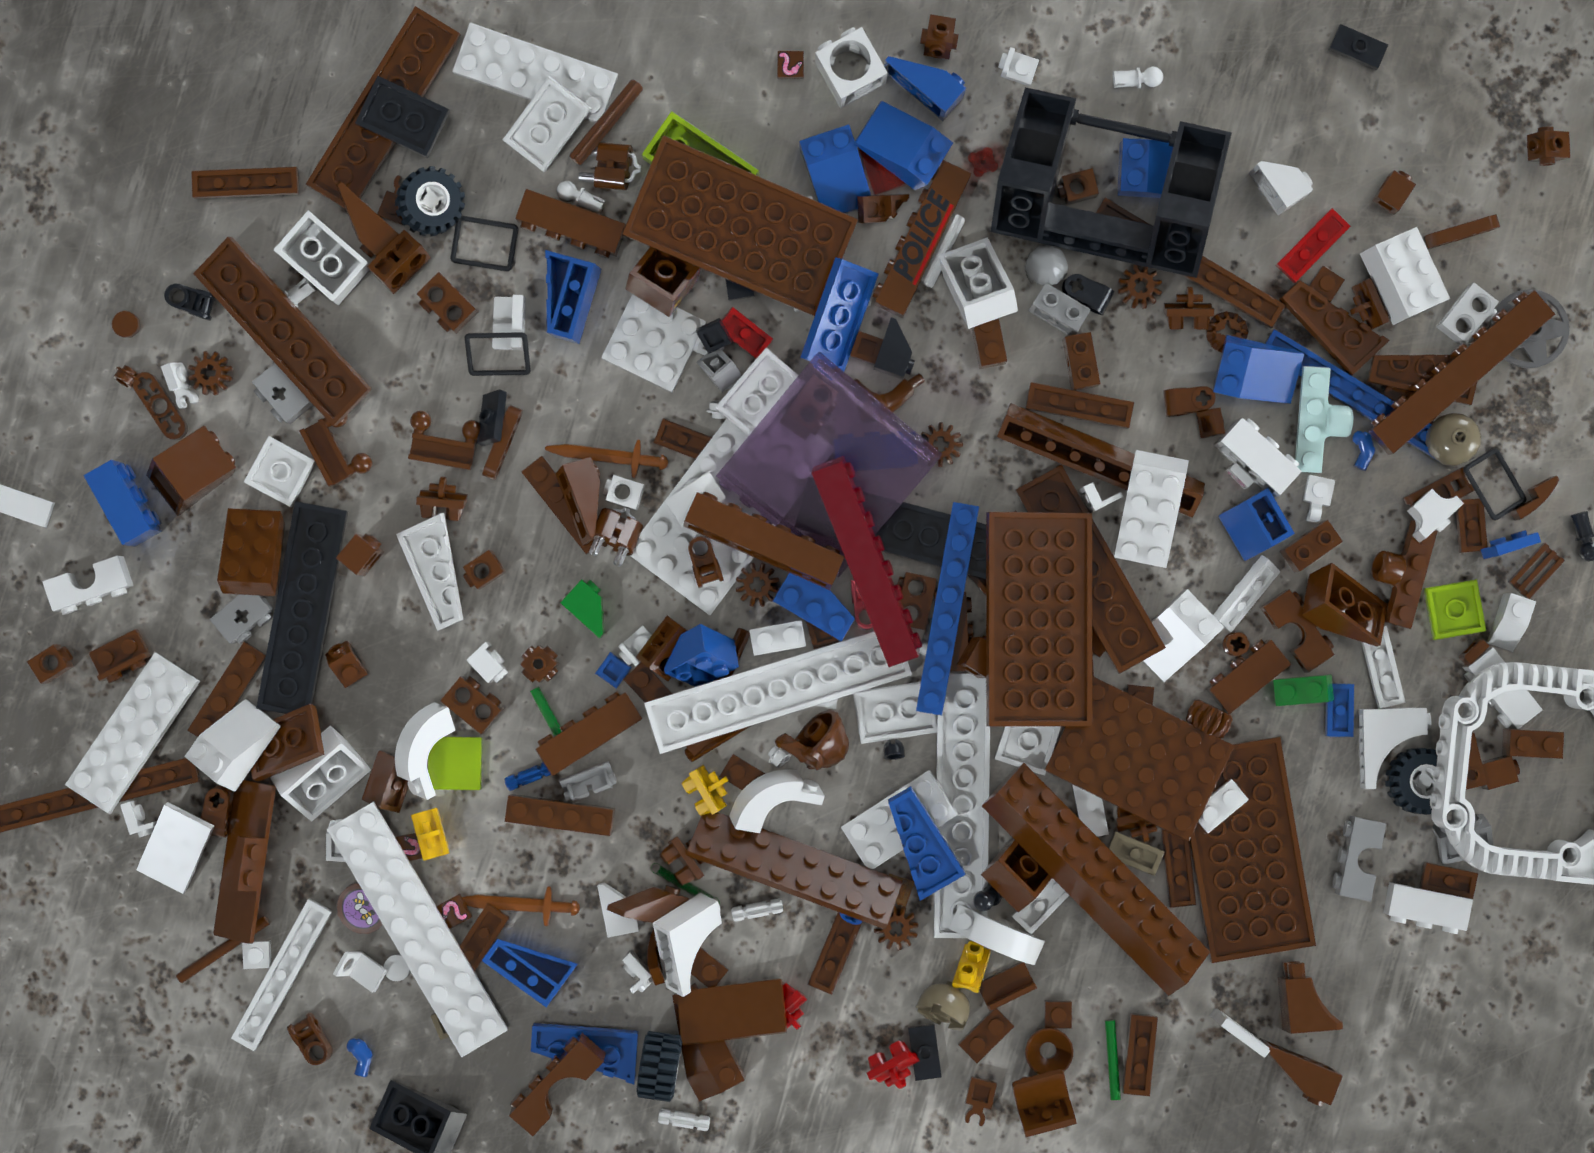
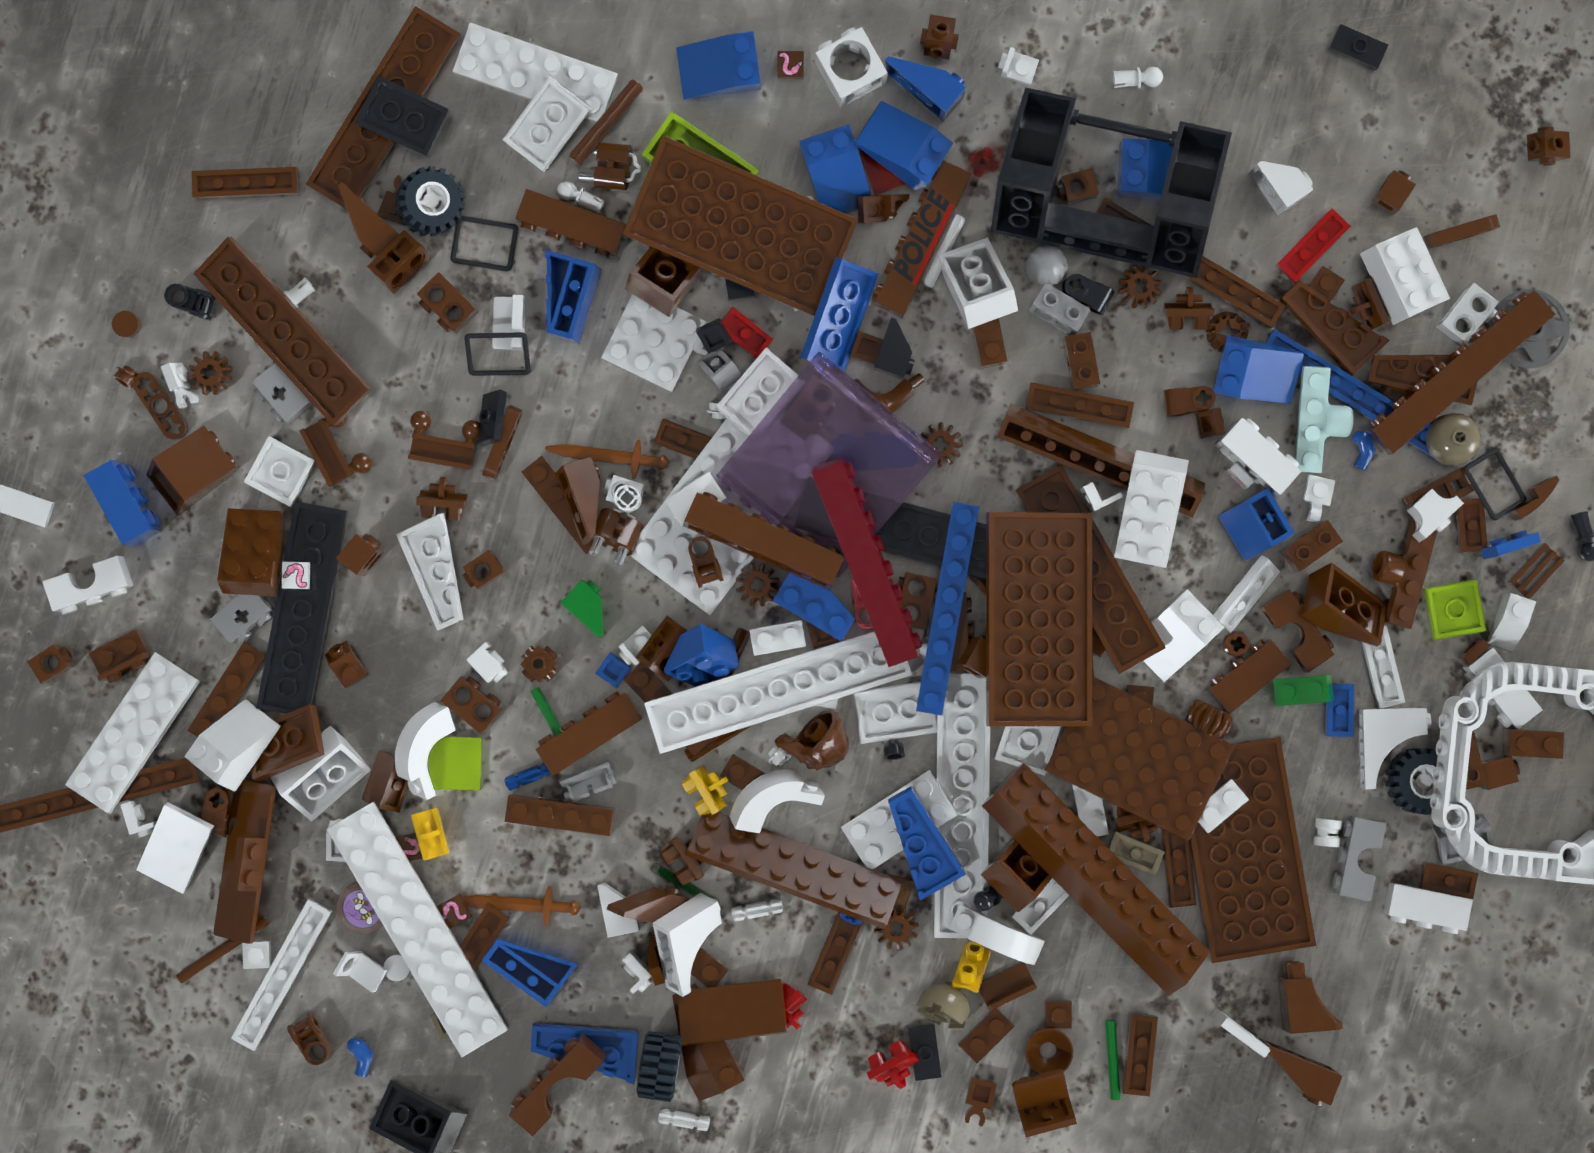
(295, 575): none -> white tile
(322, 258): white brick -> none
(627, 498): none -> white wheel
(719, 66): none -> blue slope
(1327, 832): none -> white wheel

